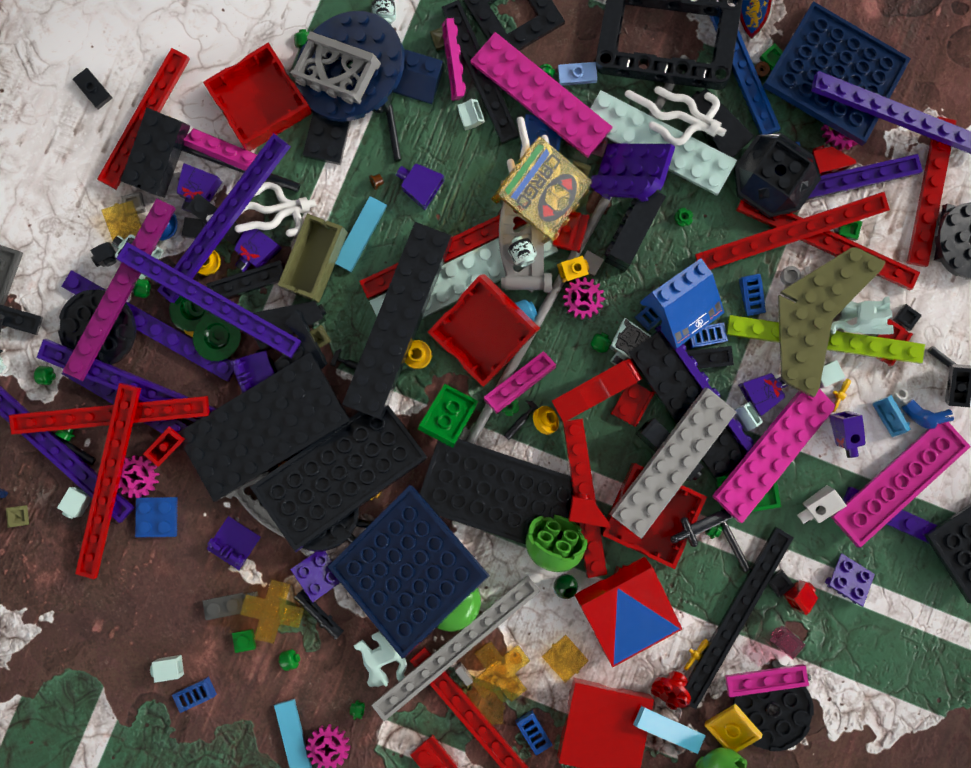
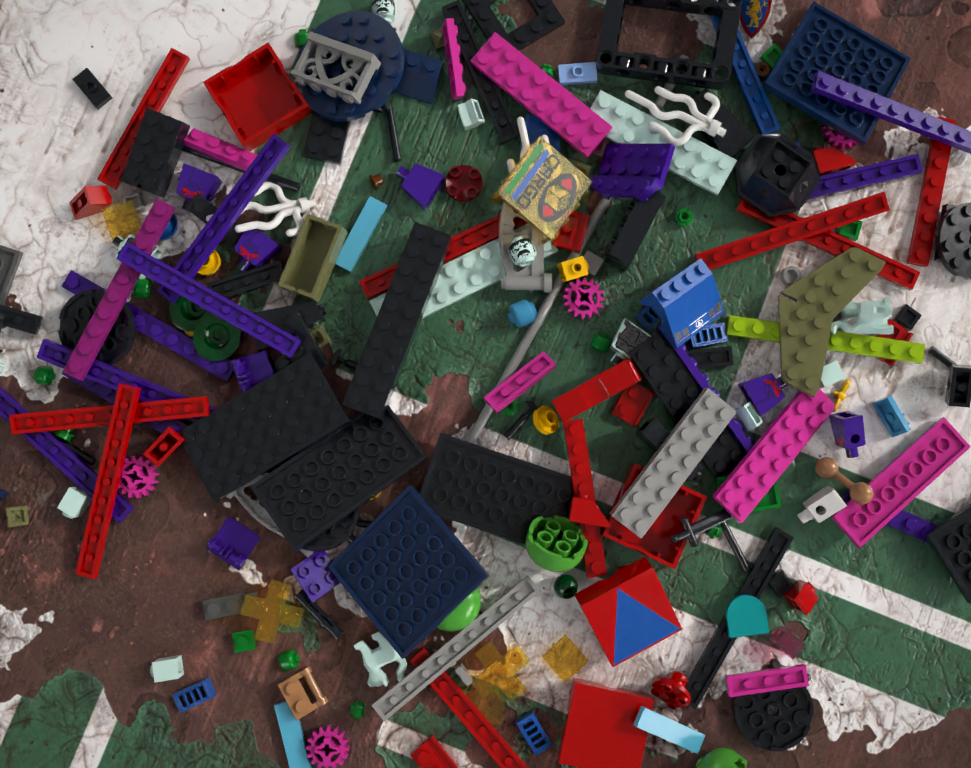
(90, 201): none -> red slope
(103, 255): black plate -> none
(156, 517): blue plate -> none
(192, 227): black tile -> none
(296, 696): none -> medium nougat plate
(418, 355): yellow plate -> none
(448, 415): green plate -> none
(463, 183): none -> dark red dish
(484, 330): red tile -> none
(696, 654): yellow piece -> none
(733, 729): yellow tile -> none
(746, 617): none -> teal tile
(759, 294): blue slope -> none
(851, 580): hinge -> none
(860, 493): none -> medium nougat piece
(921, 416): blue arm -> none

